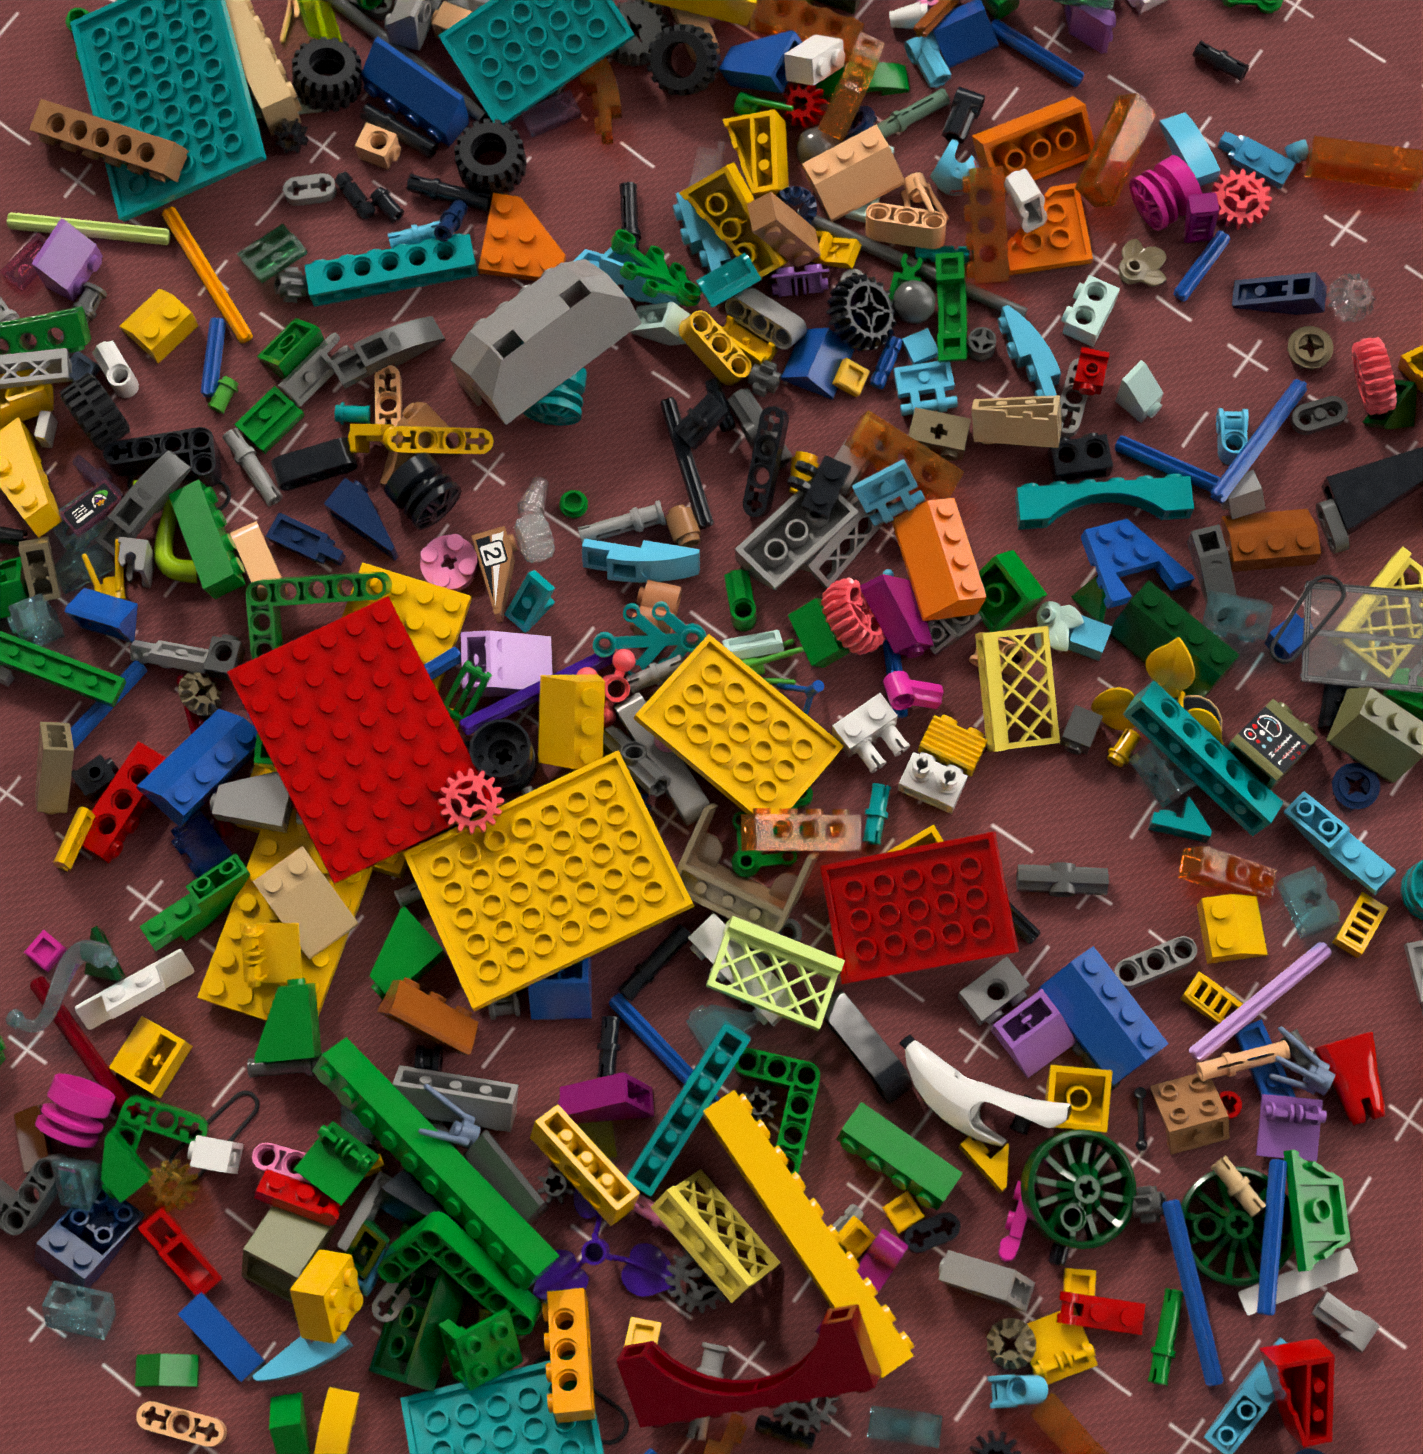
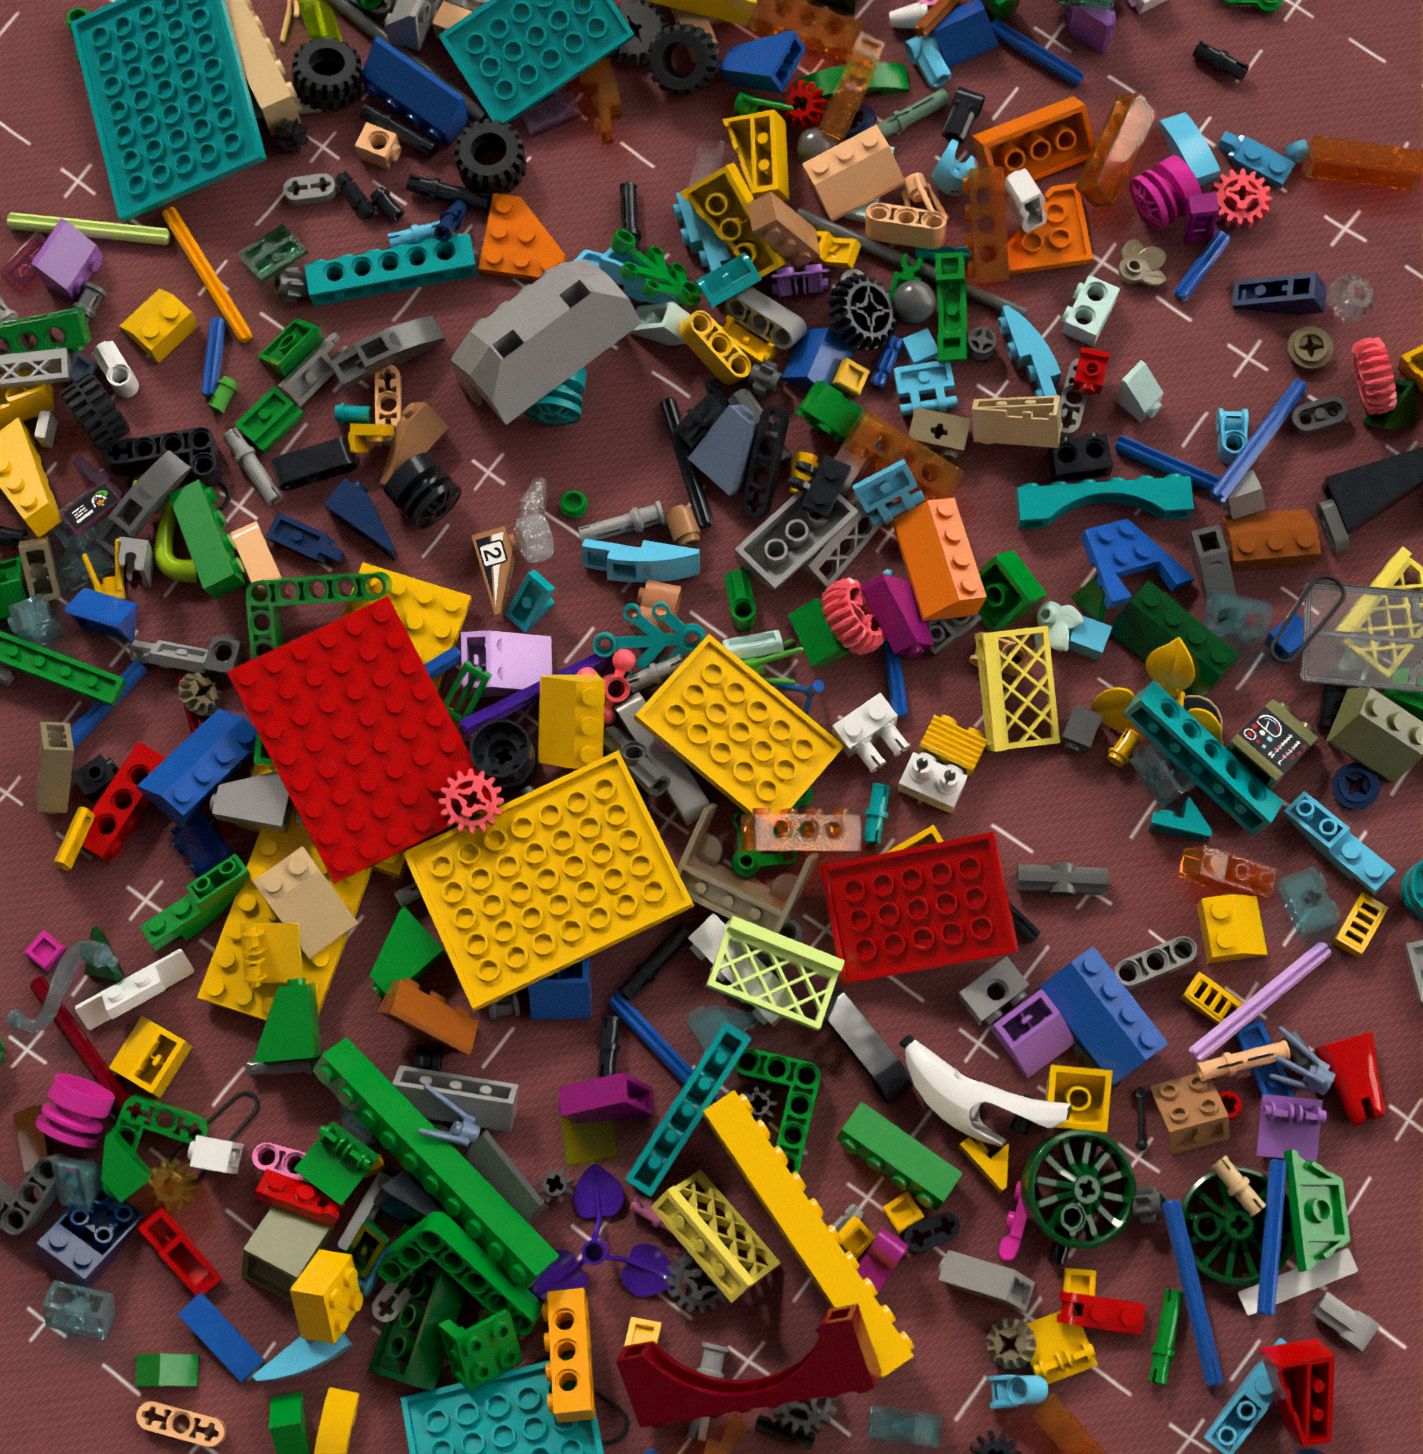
(70, 126): medium nougat brick -> none
(438, 437): yellow beam -> none
(450, 547): bright pink plate -> none
(584, 1165): yellow brick -> none
(728, 448): none -> sand blue slope
(797, 195): dark blue gear -> none
(814, 59): white brick -> none
(829, 411): none -> green brick
(906, 692): dark pink piece -> none

